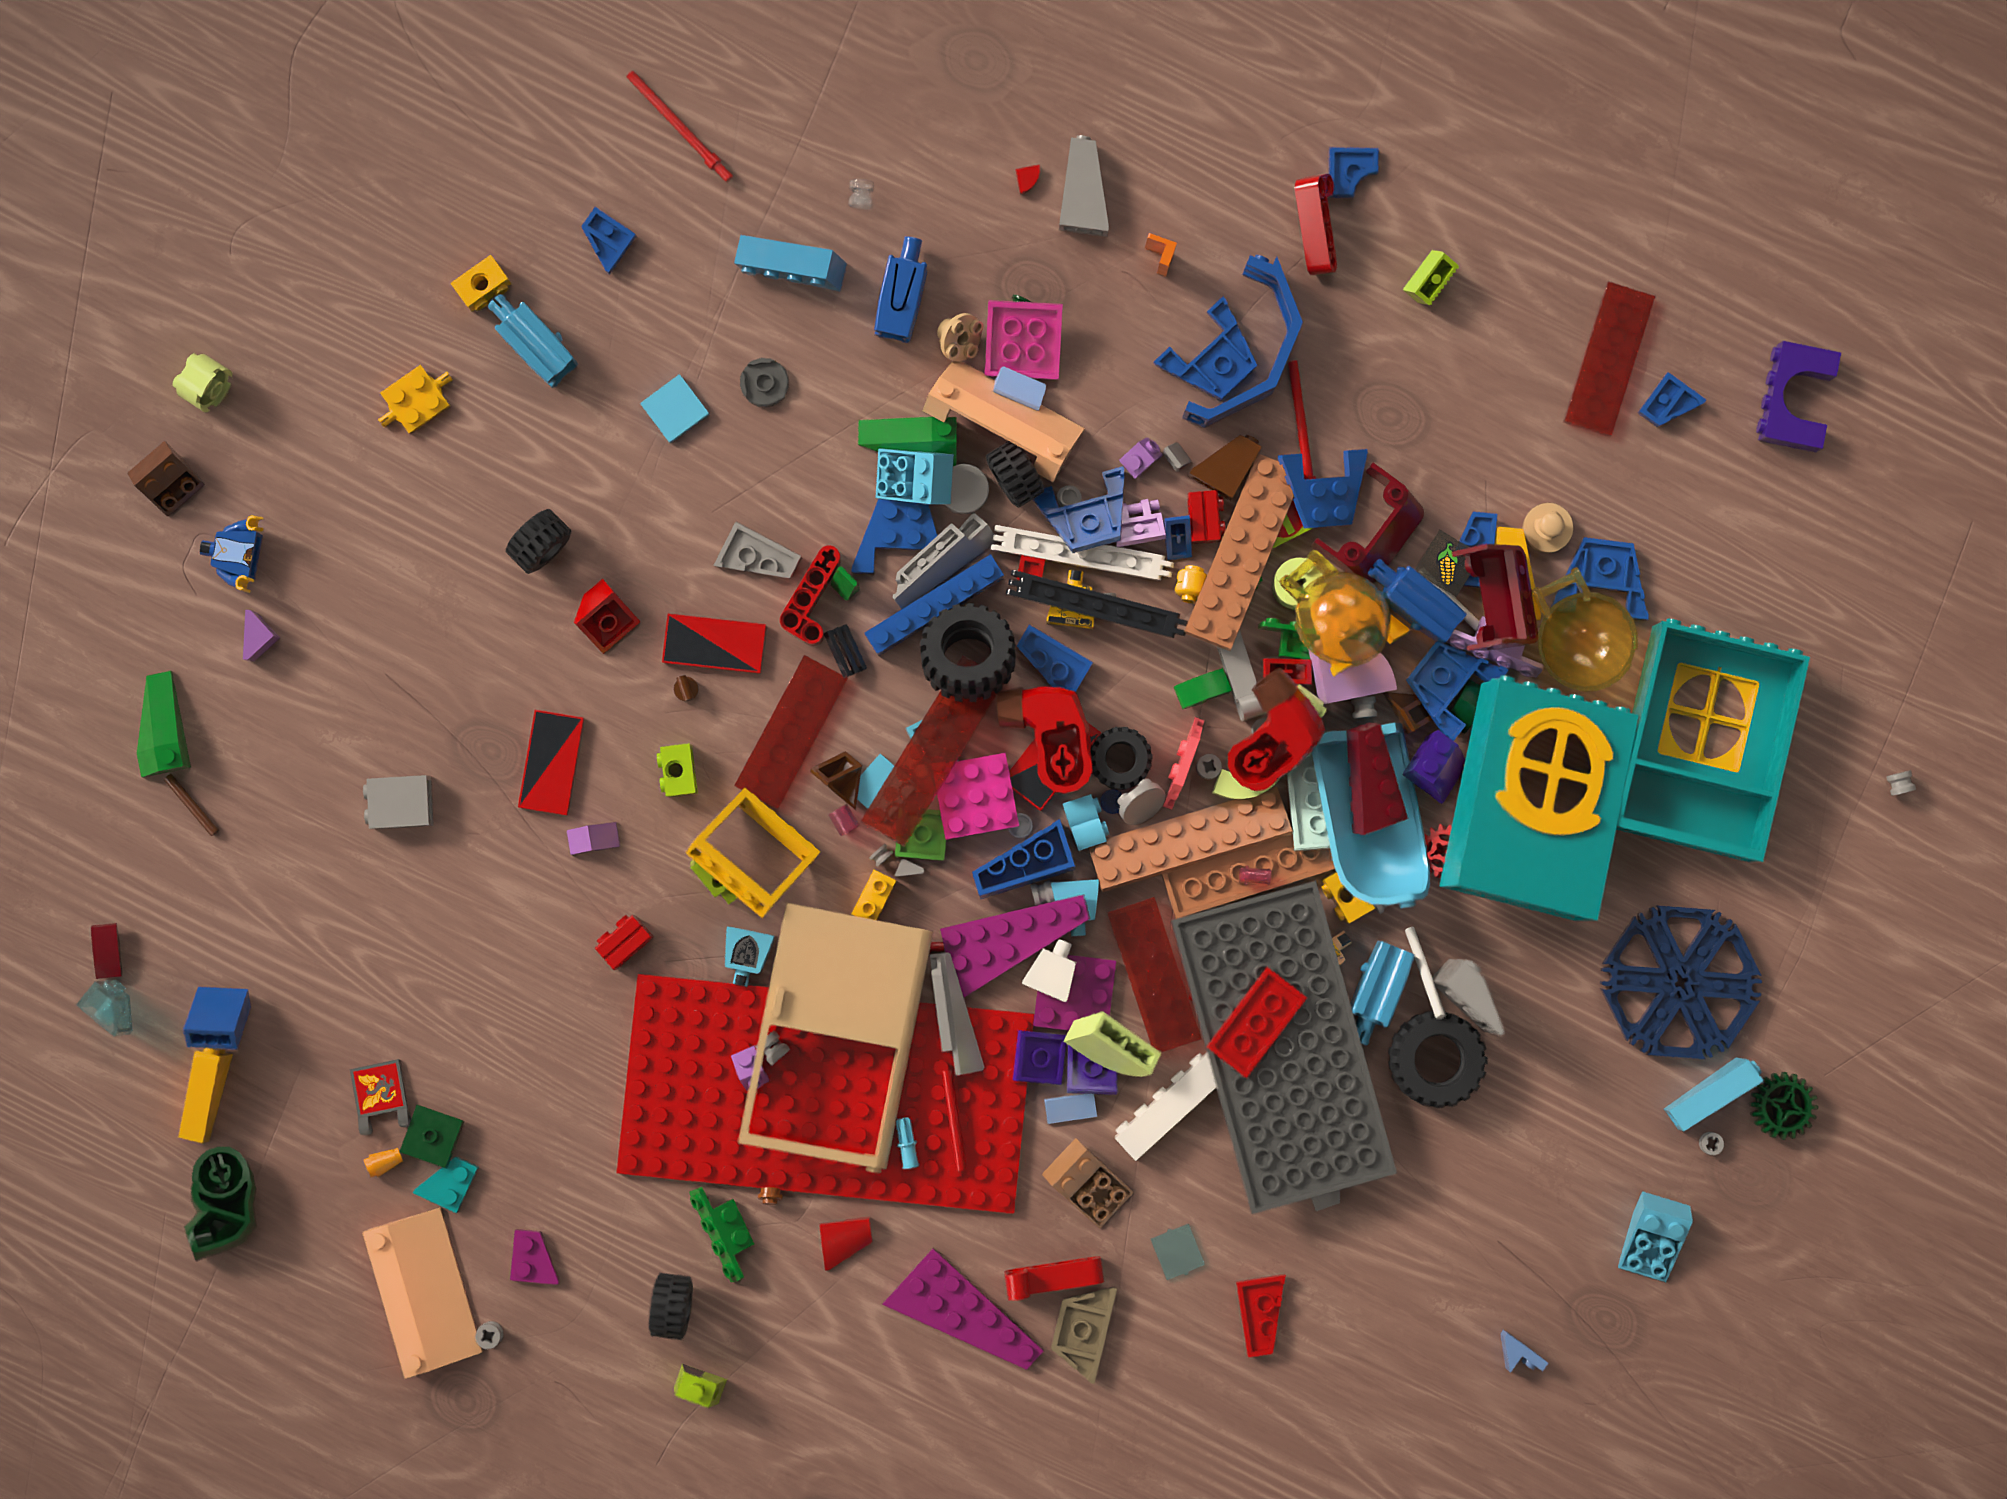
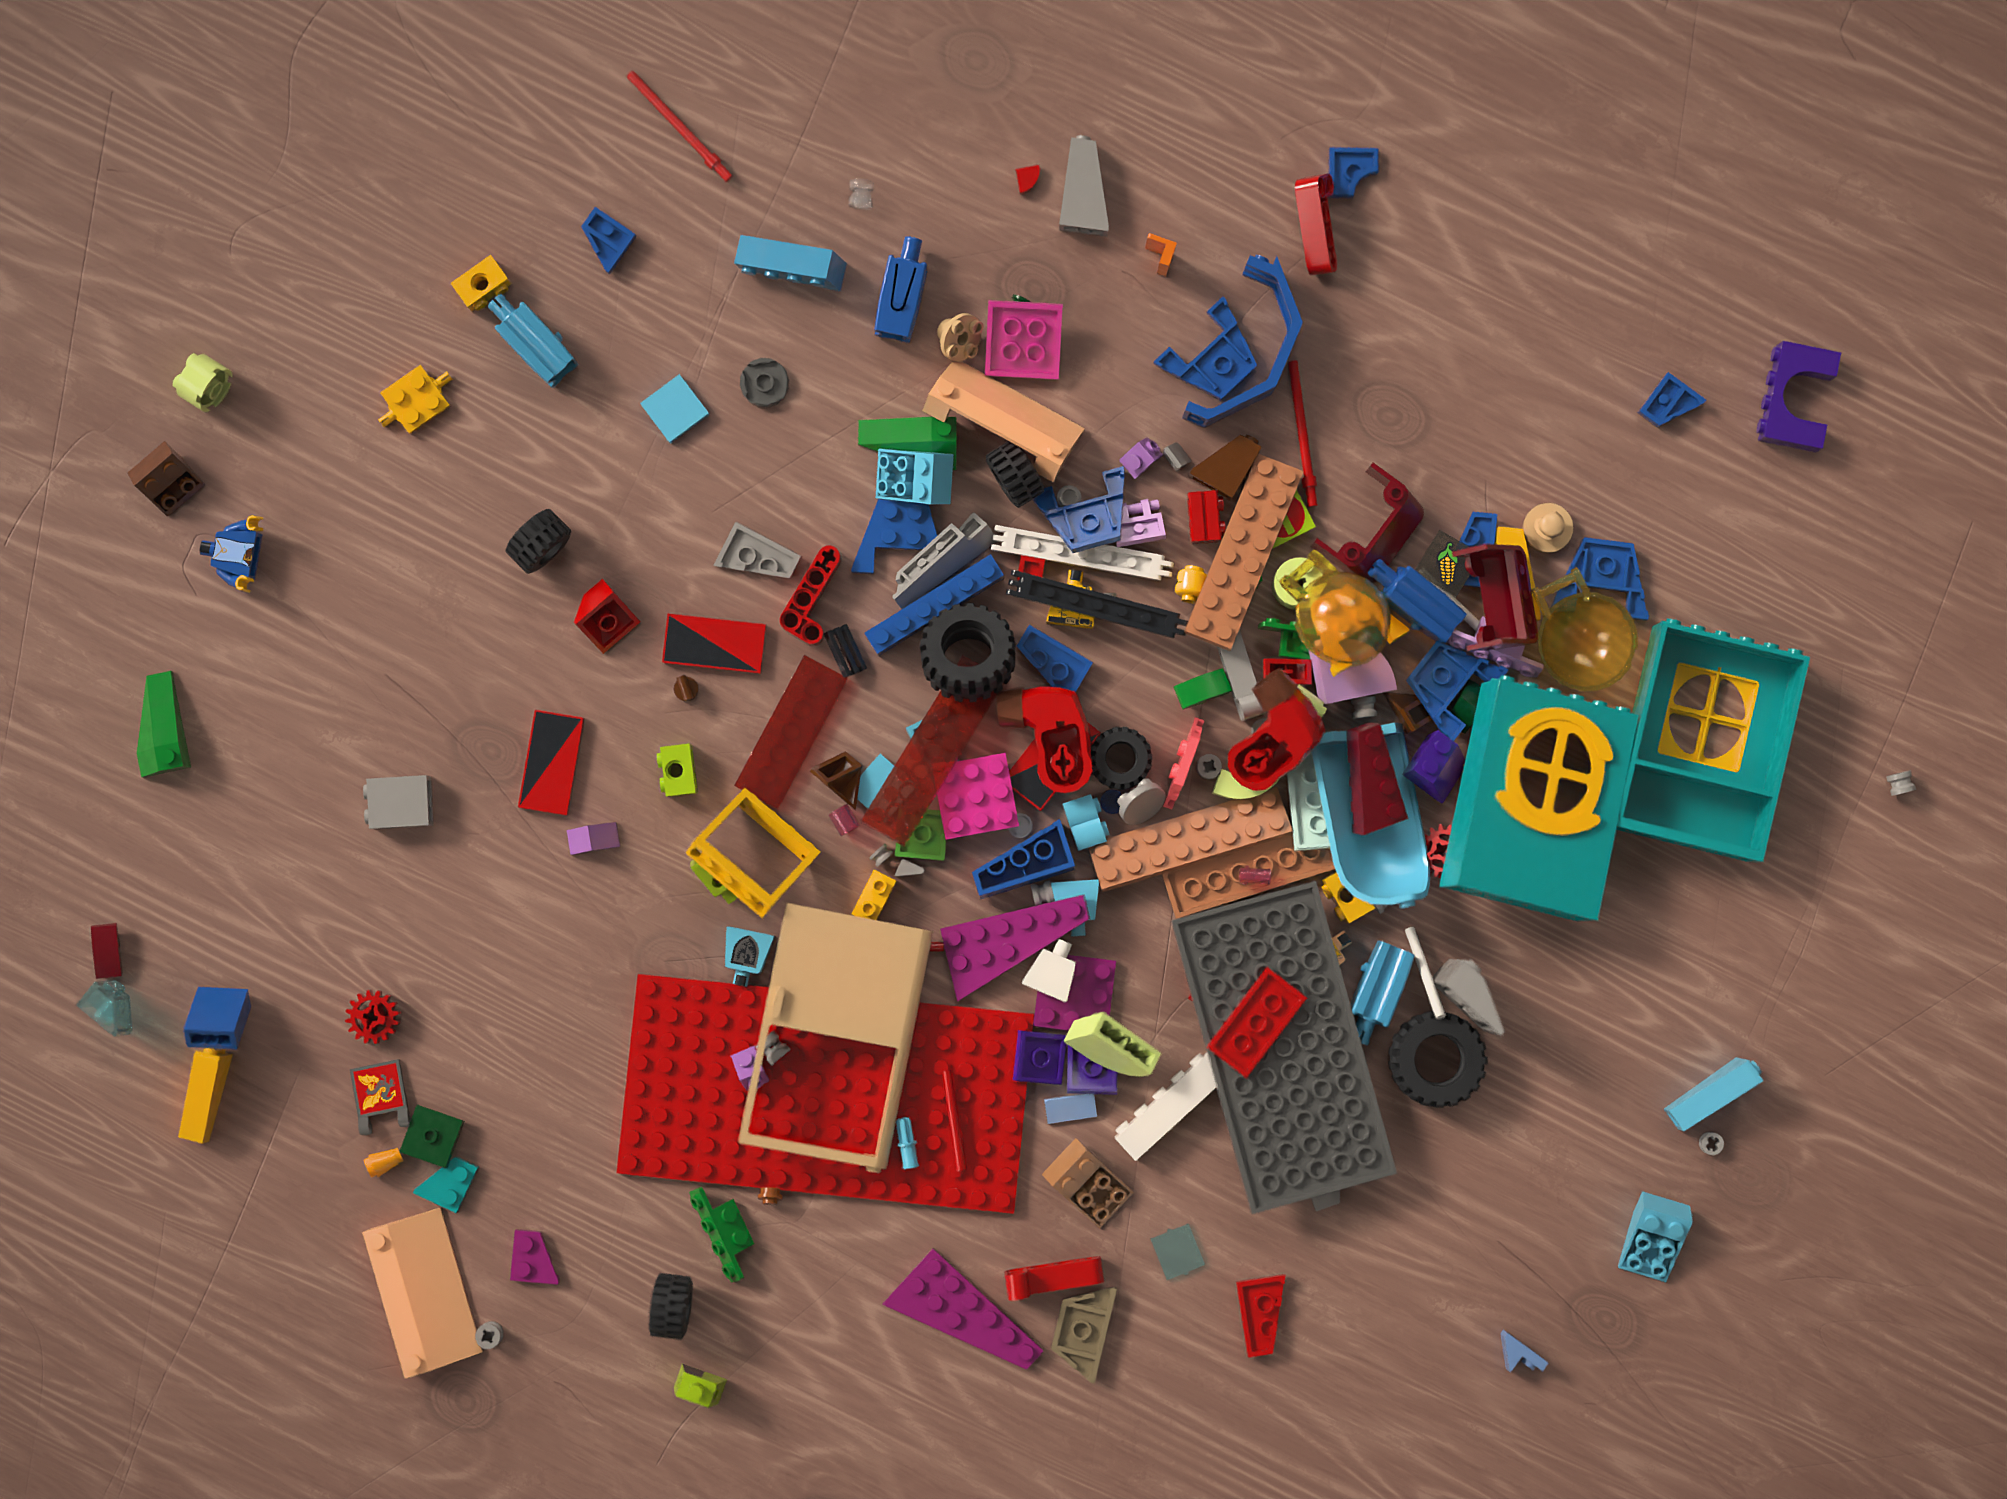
(191, 804): reddish brown bar -> none
(224, 1202): dark green piece -> none
(257, 636): medium lavender slope -> none
(375, 1007): none -> red gear
(623, 942): red brick -> none
(844, 584): green slope -> none
(844, 1239): red slope -> none
(953, 1017): light grey wedge -> none
(968, 489): light grey tile -> none
(1019, 388): light blue slope -> none
(1154, 975): clear red plate -> none
(1178, 537): blue slope -> none
(1325, 500): blue wing -> none
(1431, 277): lime brick -> none
(1609, 359): clear red plate -> none
(1694, 963): dark blue plate -> none
(1780, 1114): dark green gear -> none

